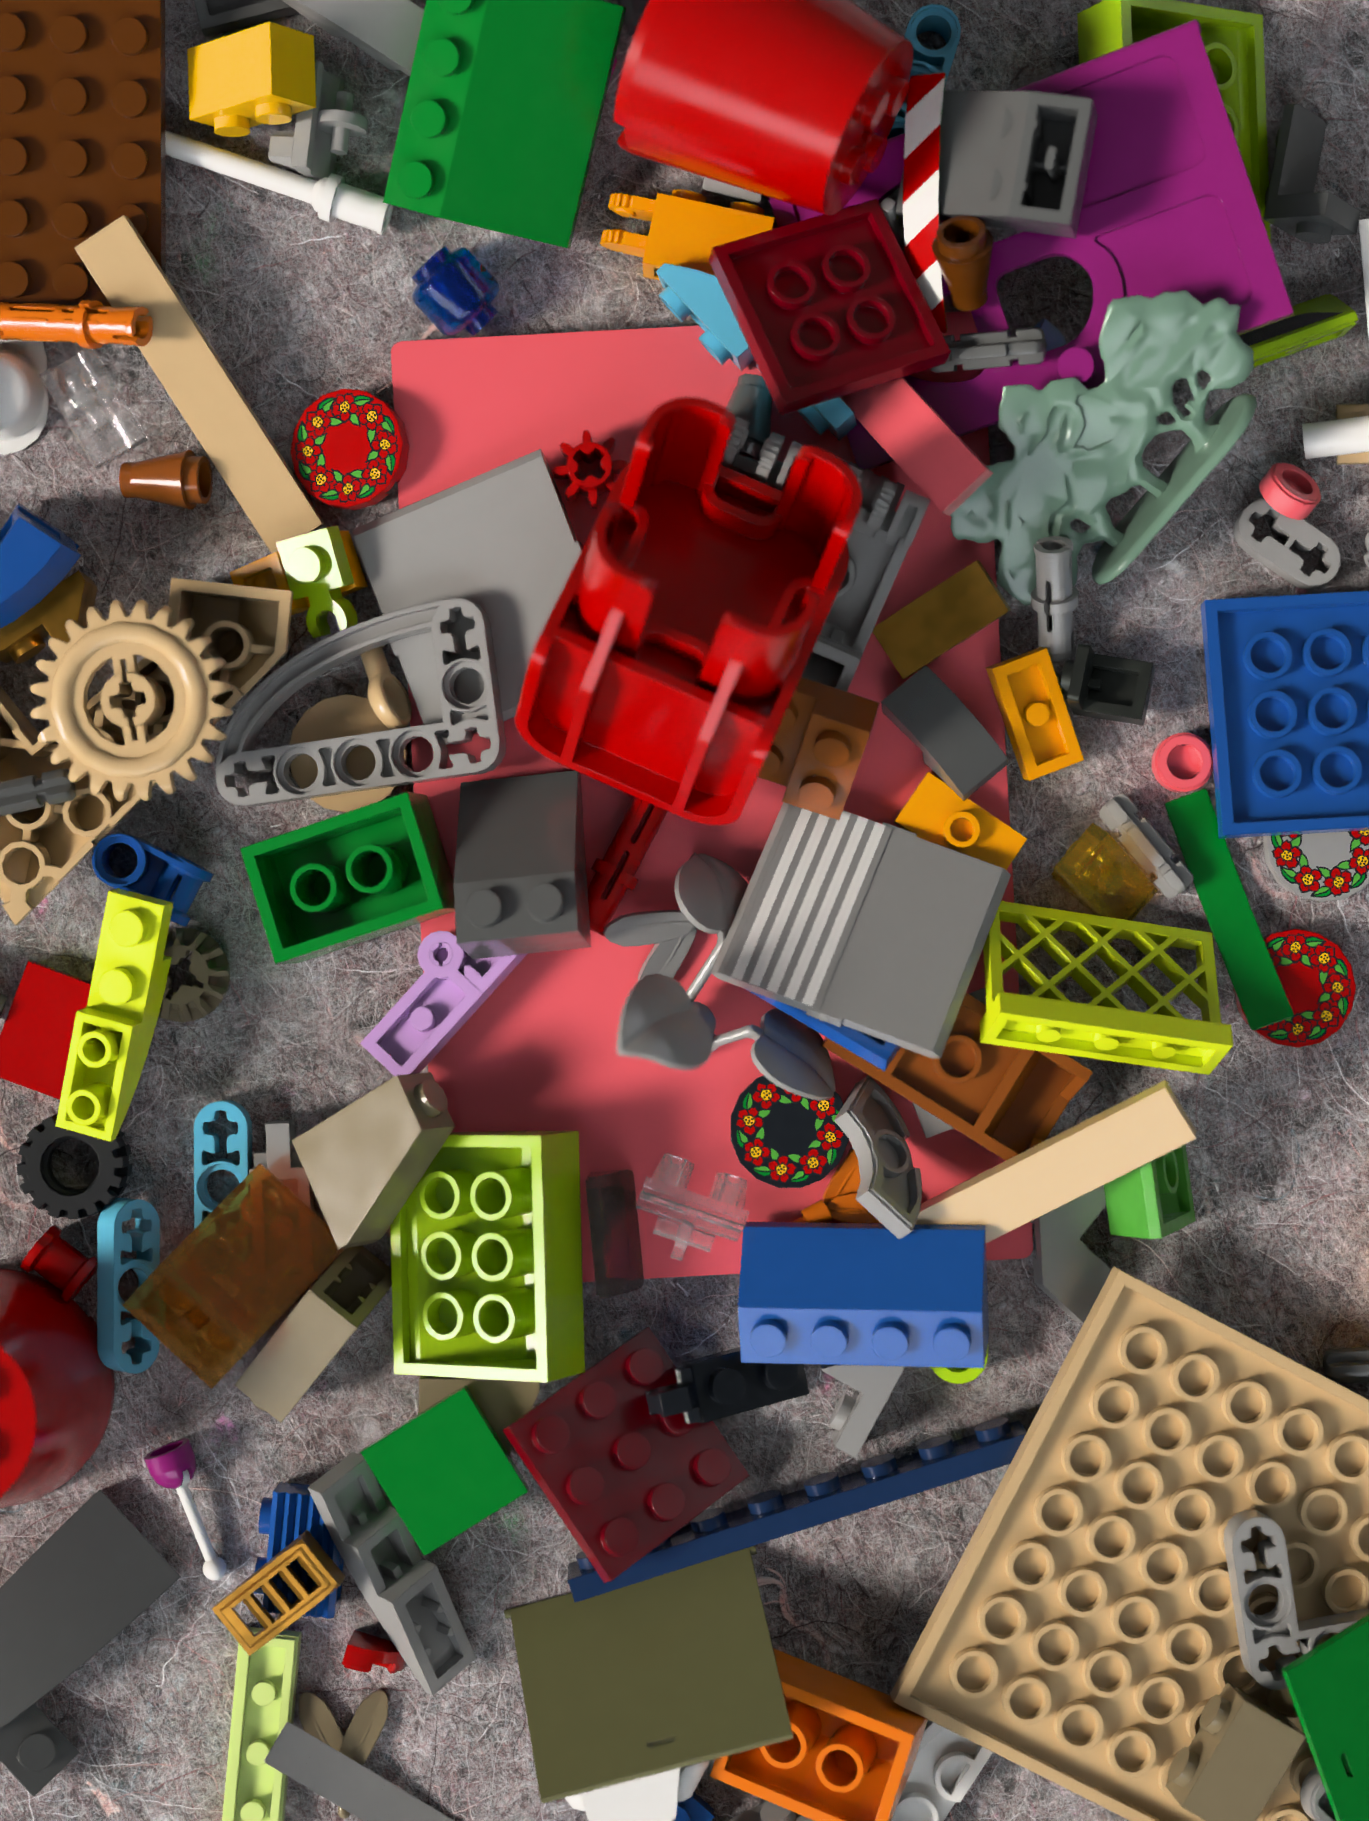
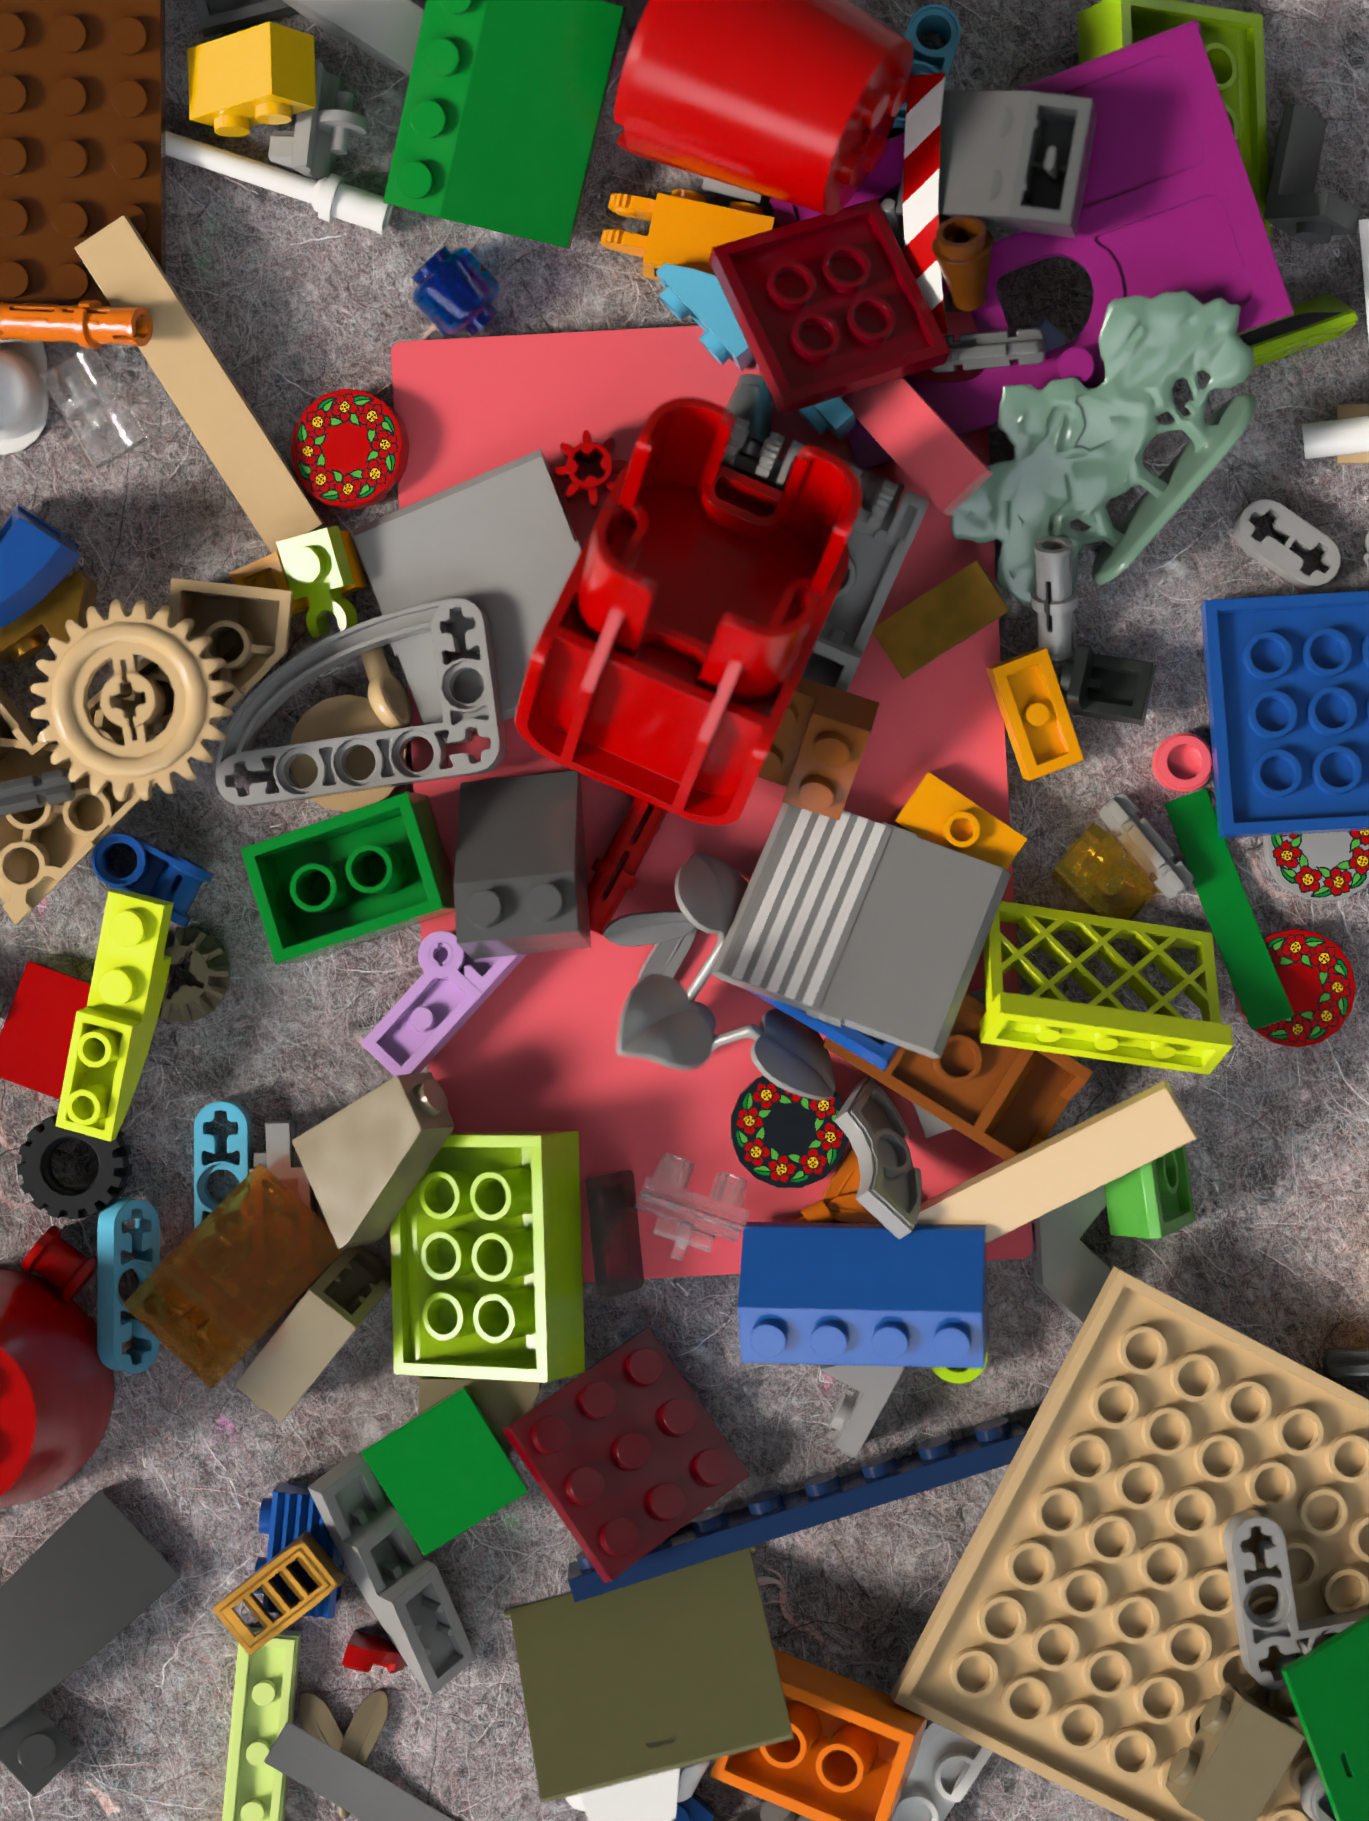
(170, 479): dark orange cone -> none
(173, 1468): hinge -> none
(724, 1387): black hinge -> none
(945, 731): dark grey slope -> none
(1290, 491): coral tile -> none

